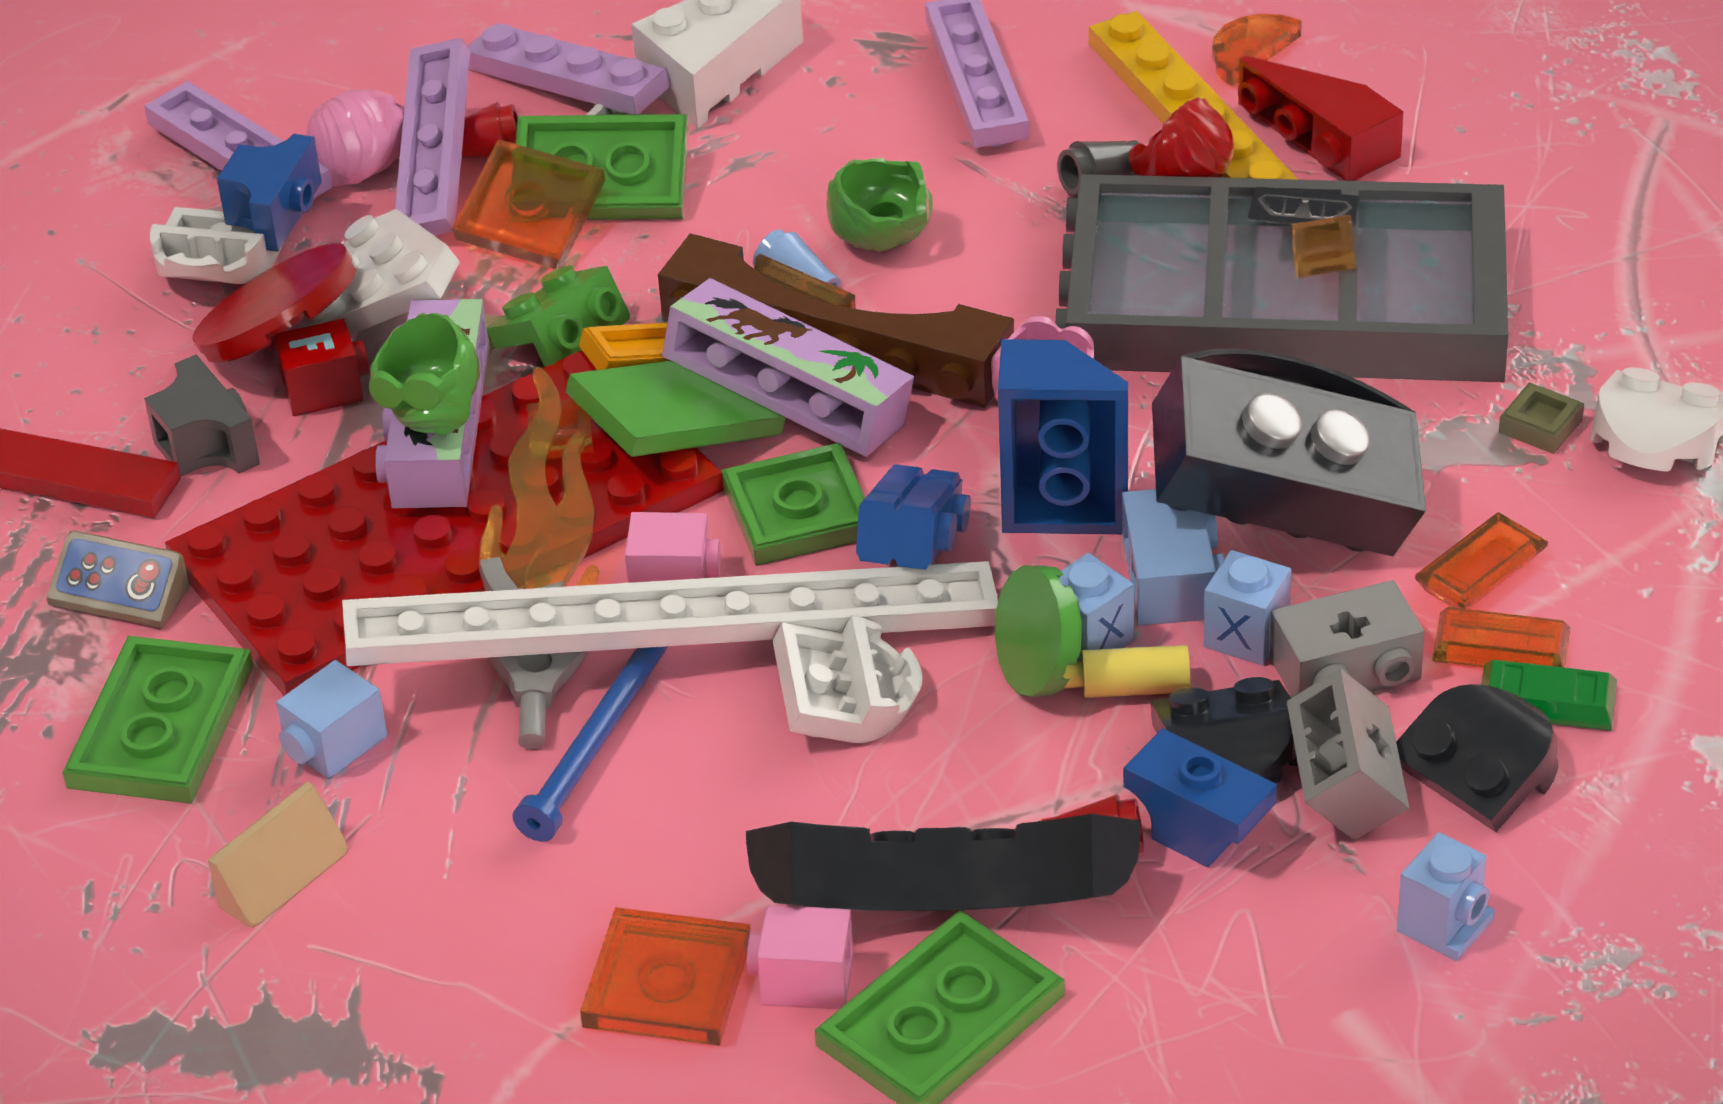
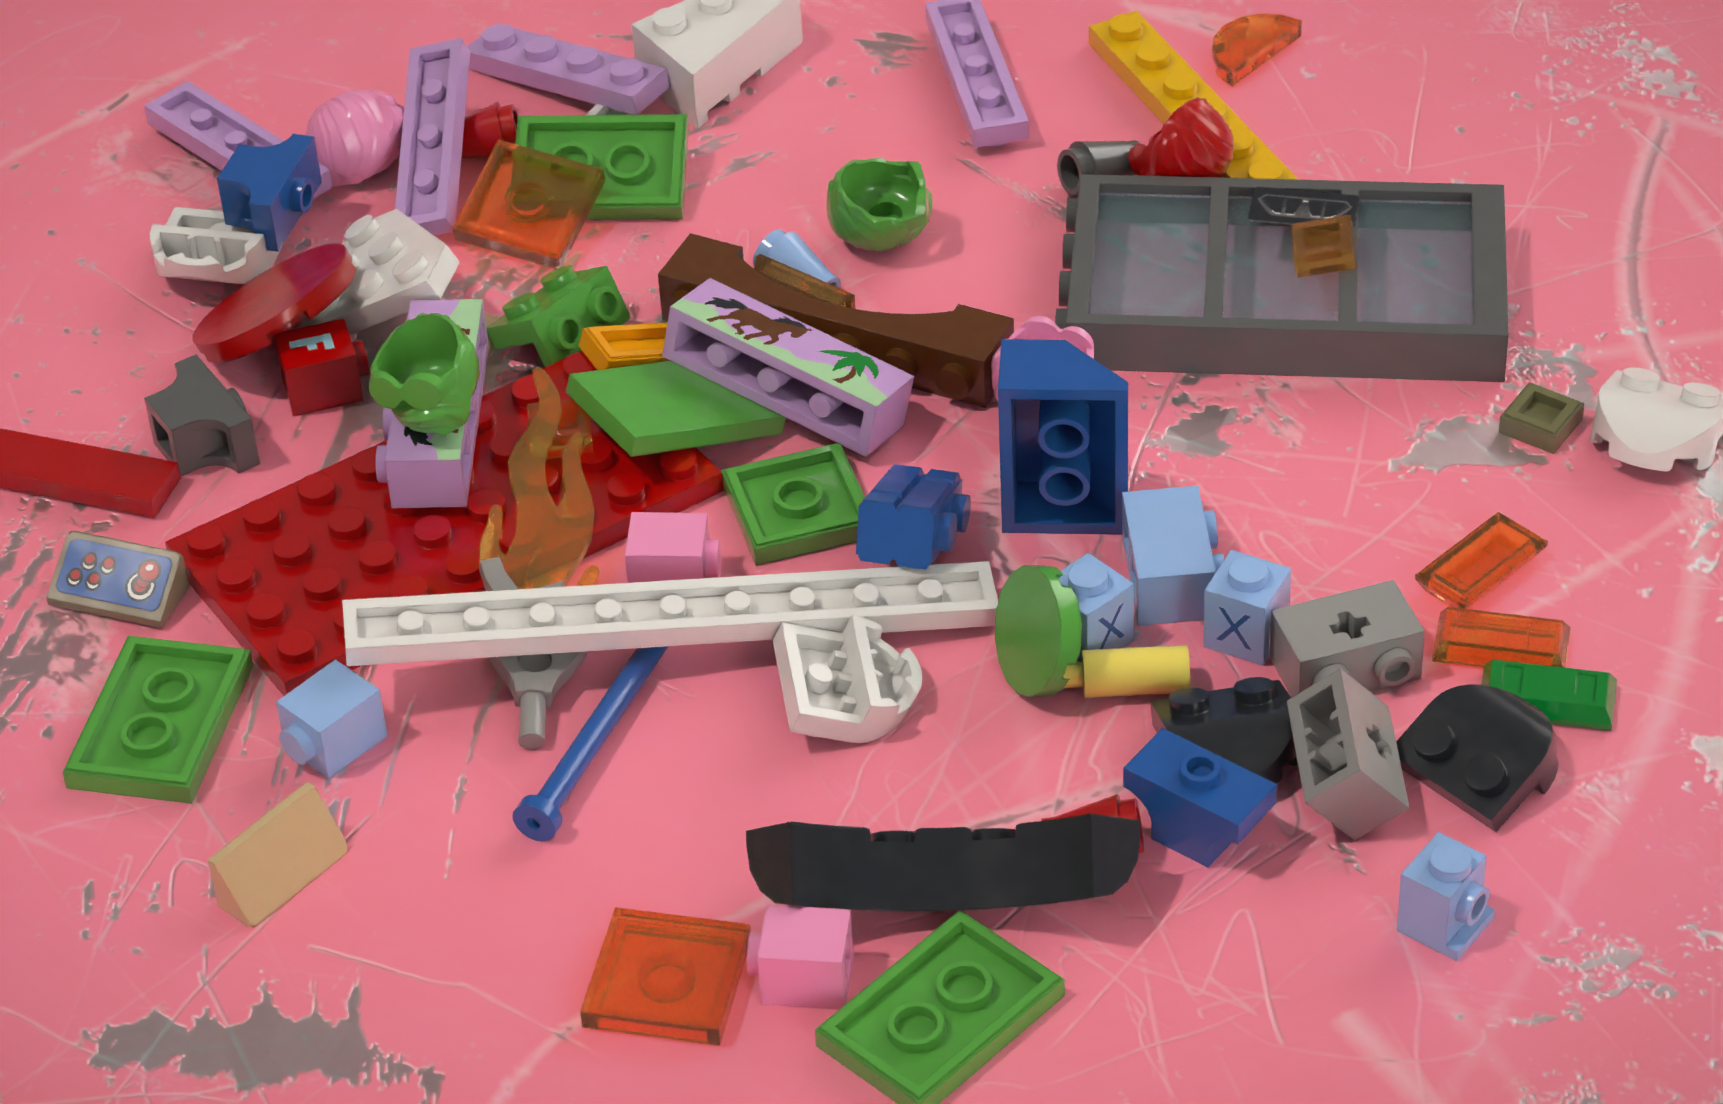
(1288, 449): black piece -> none
(1325, 116): red slope -> none

